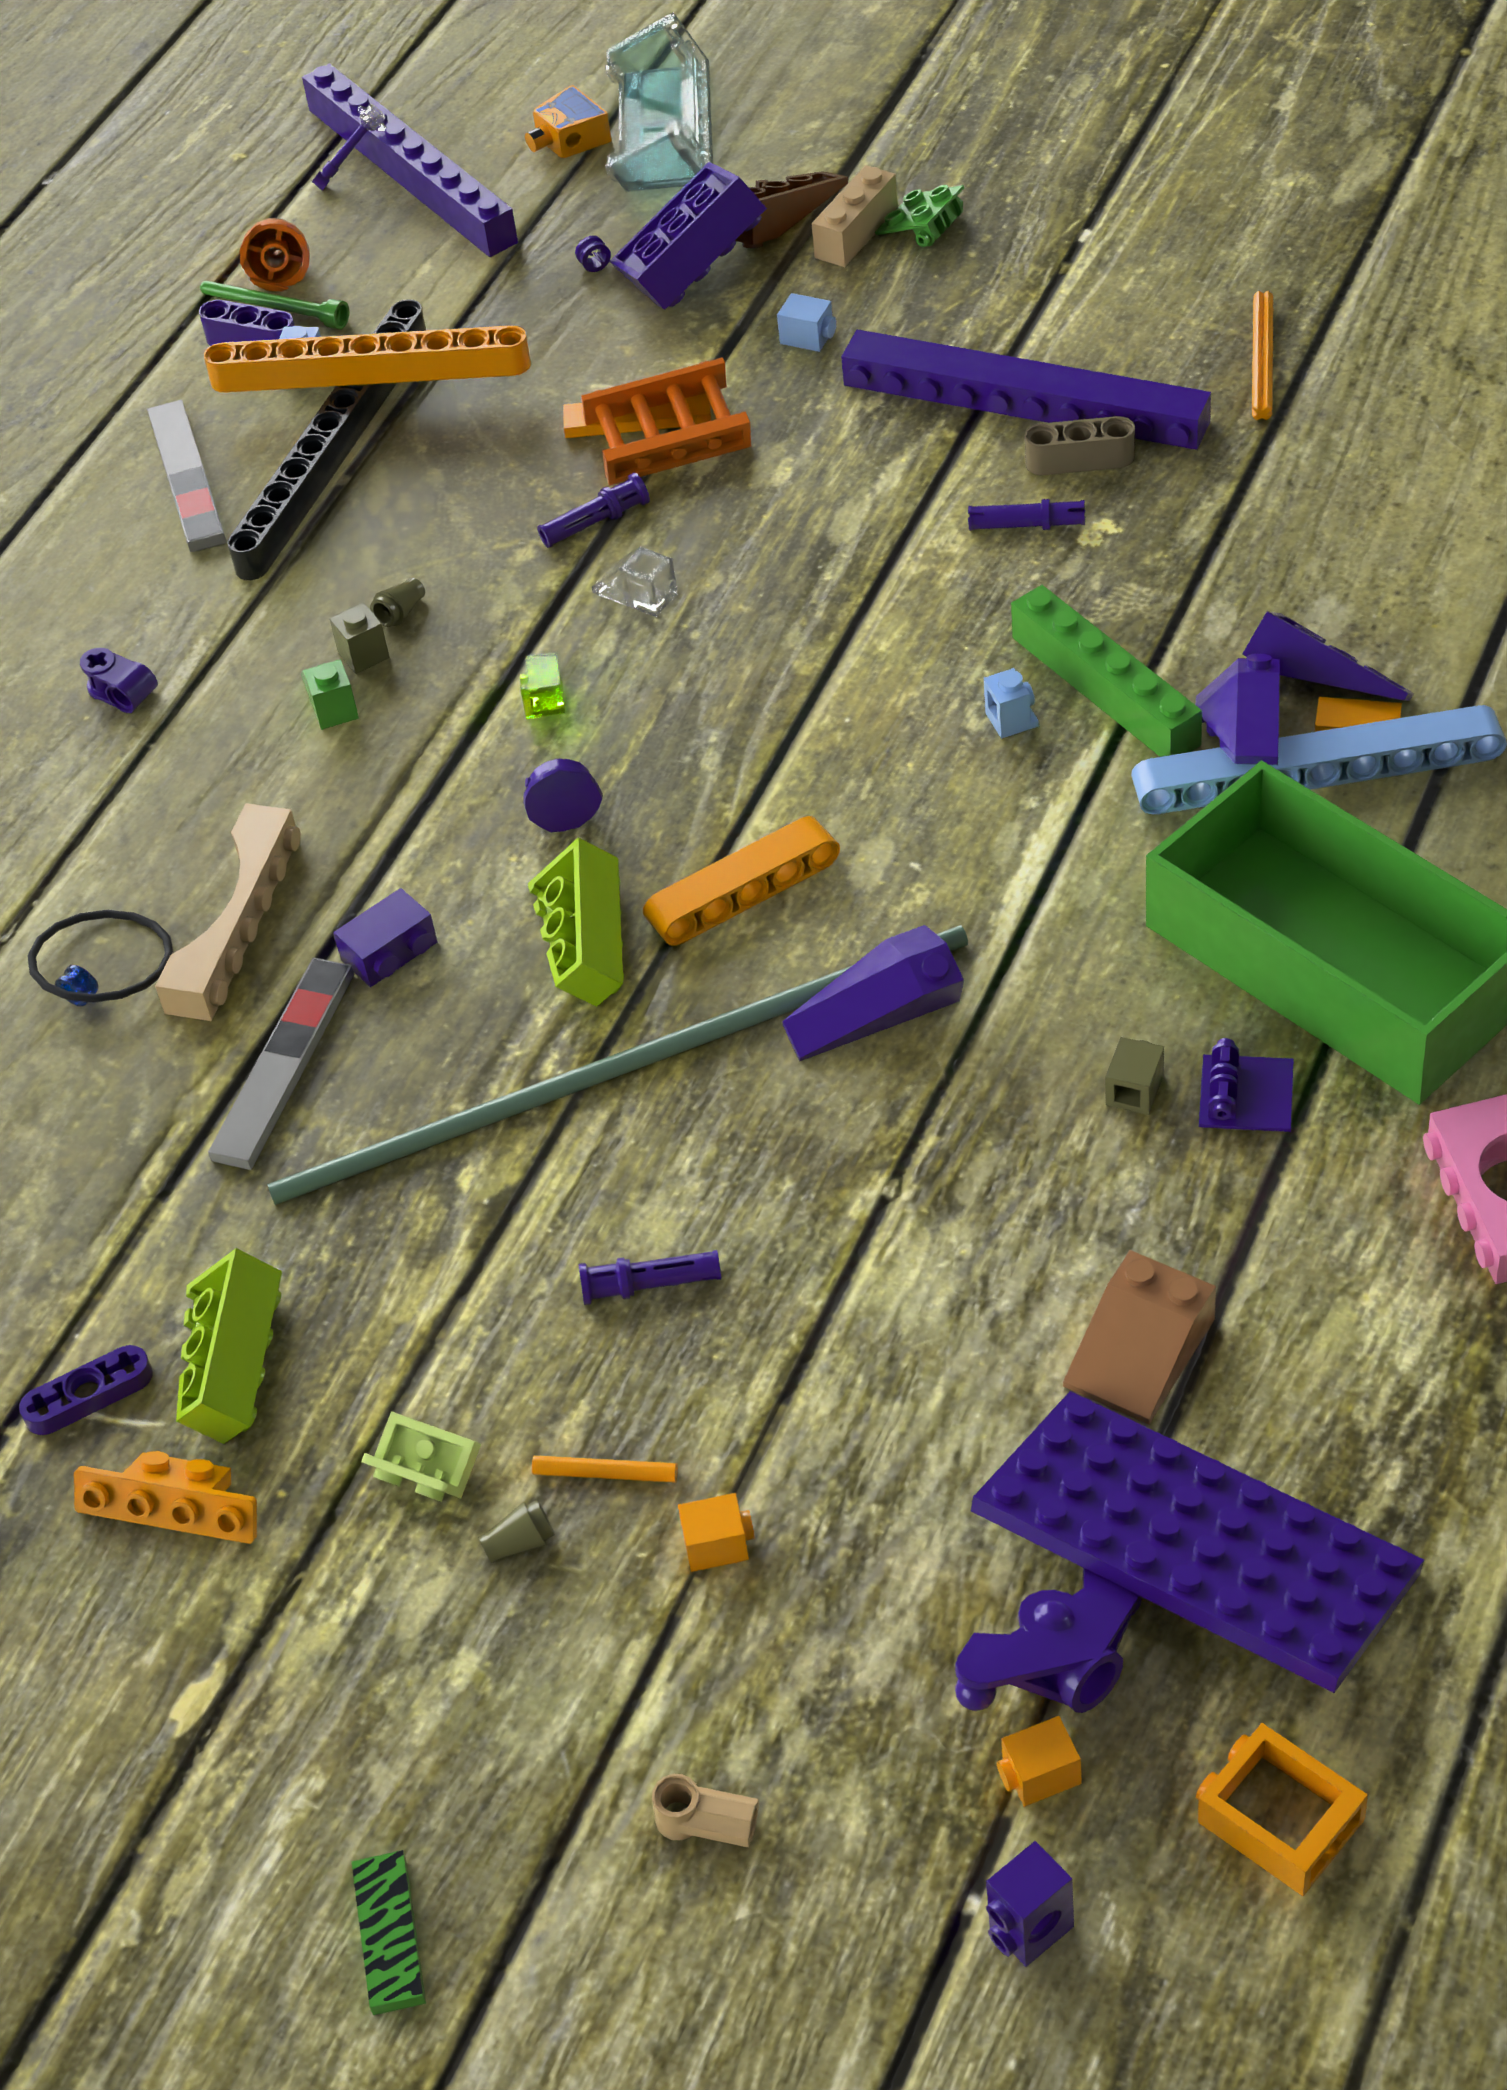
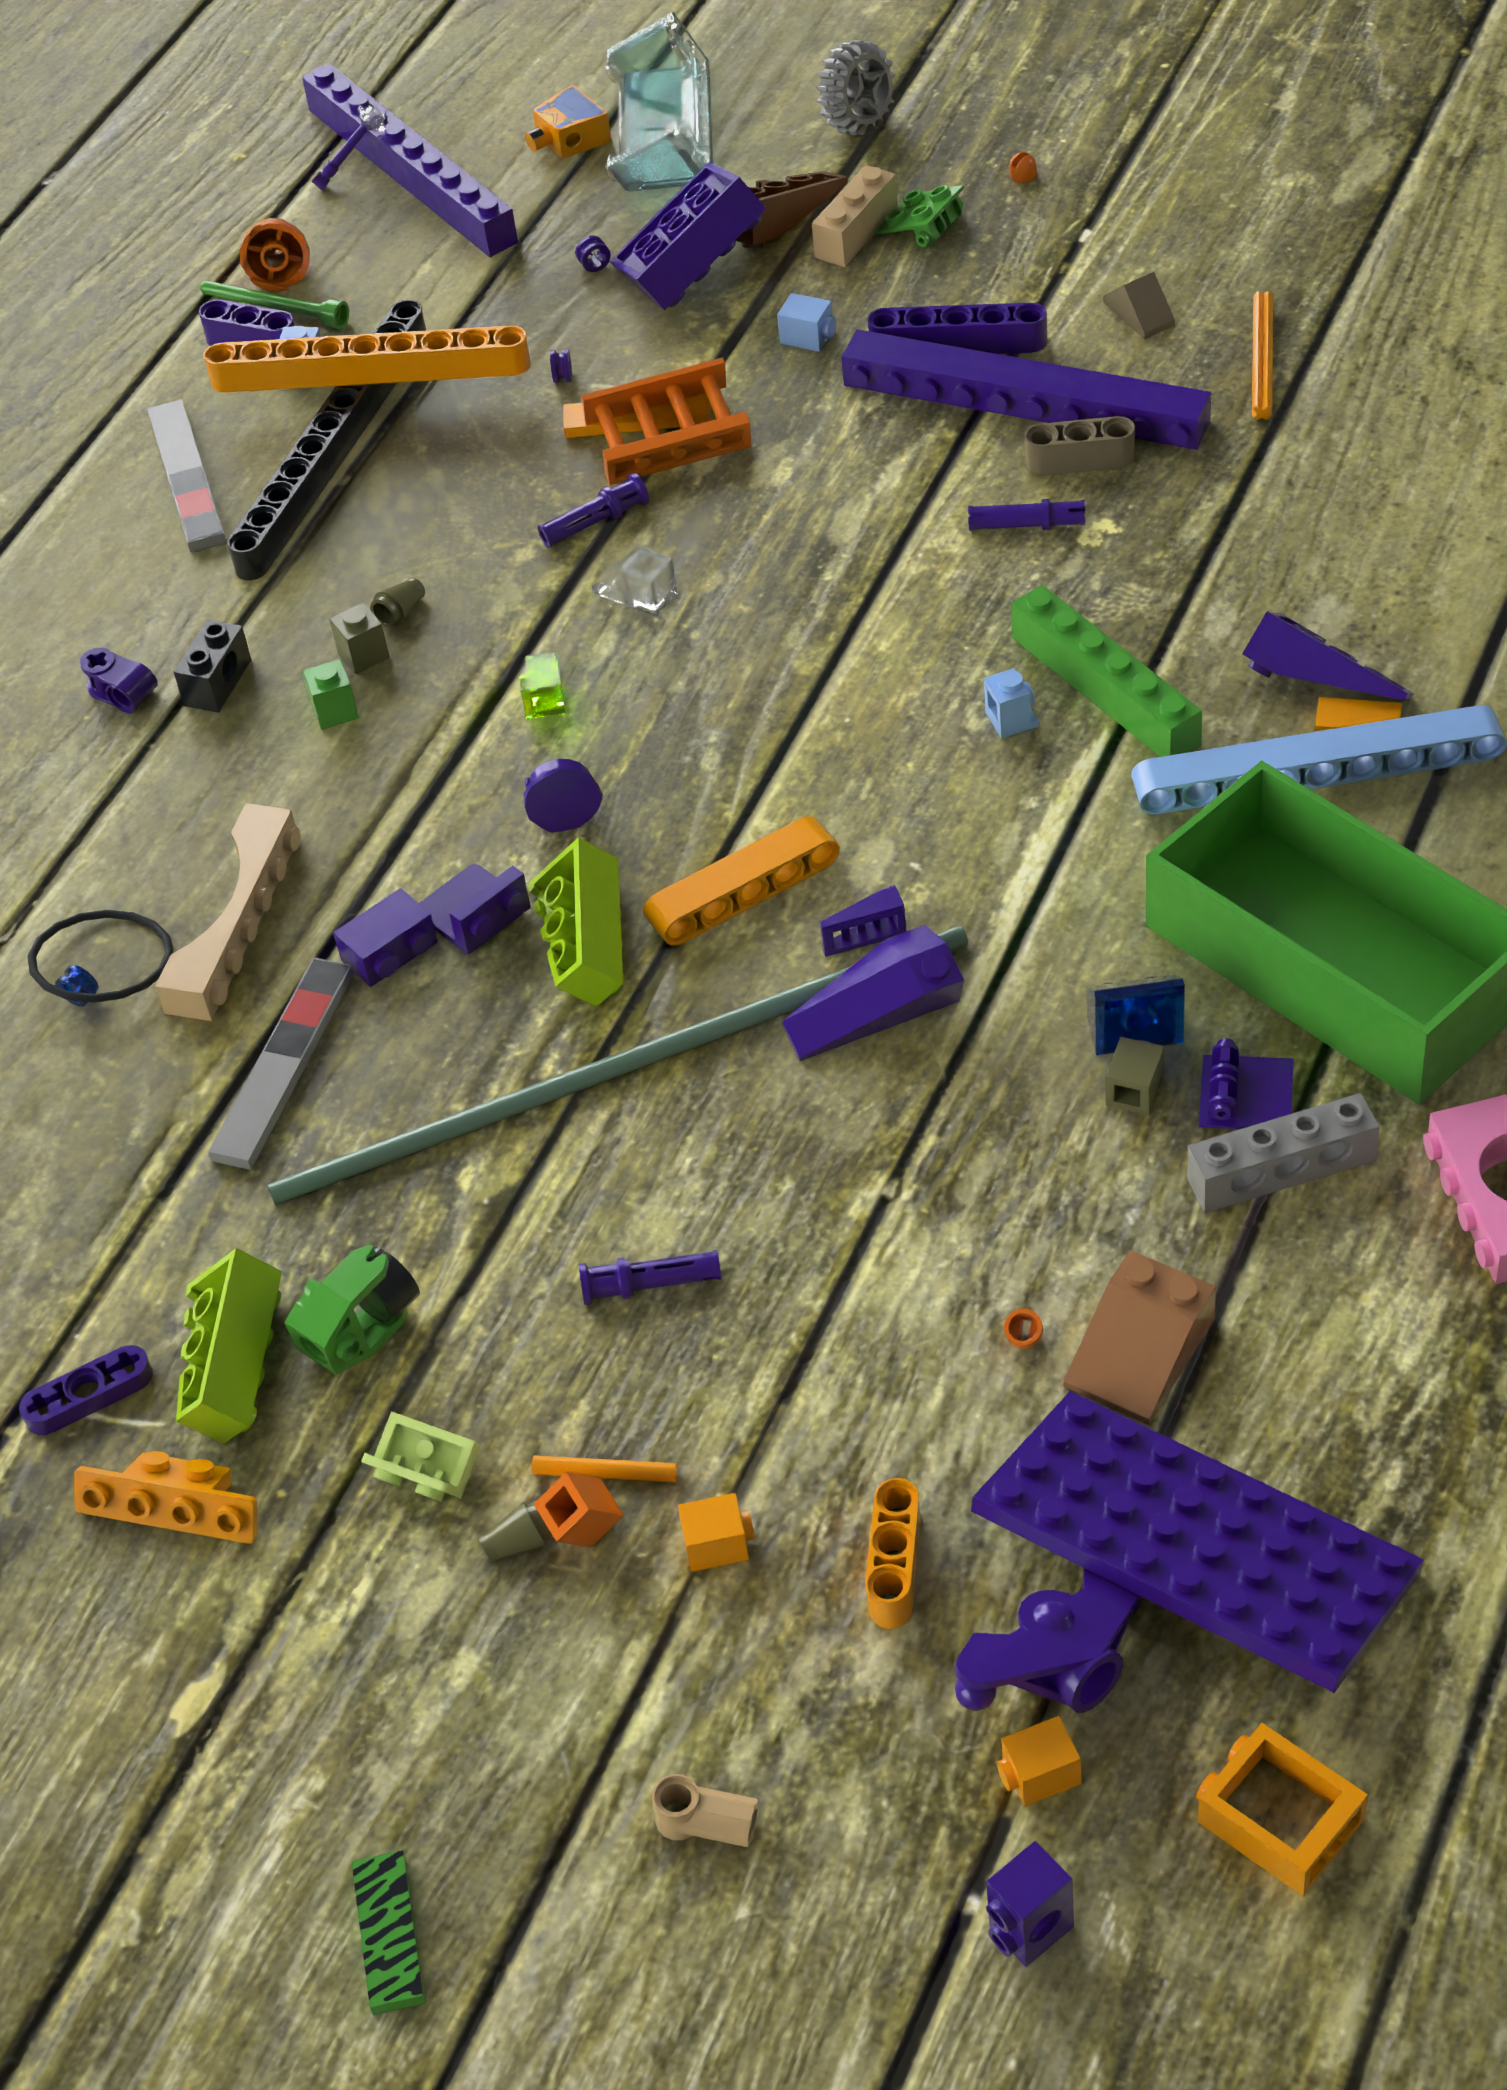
(212, 665): none -> black brick
(325, 1318): none -> bright green piece
(477, 905): none -> dark purple bracket
(561, 365): none -> dark purple bush
(578, 1509): none -> orange brick
(849, 86): none -> light grey gear
(872, 922): none -> dark purple slope
(893, 1572): none -> light orange beam
(977, 327): none -> dark purple beam
(1014, 1327): none -> orange hinge
(1022, 167): none -> orange hinge
(1136, 1010): none -> clear blue slope
(1142, 305): none -> dark tan slope
(1244, 709): dark purple wedge -> none
(1282, 1152): none -> light grey brick

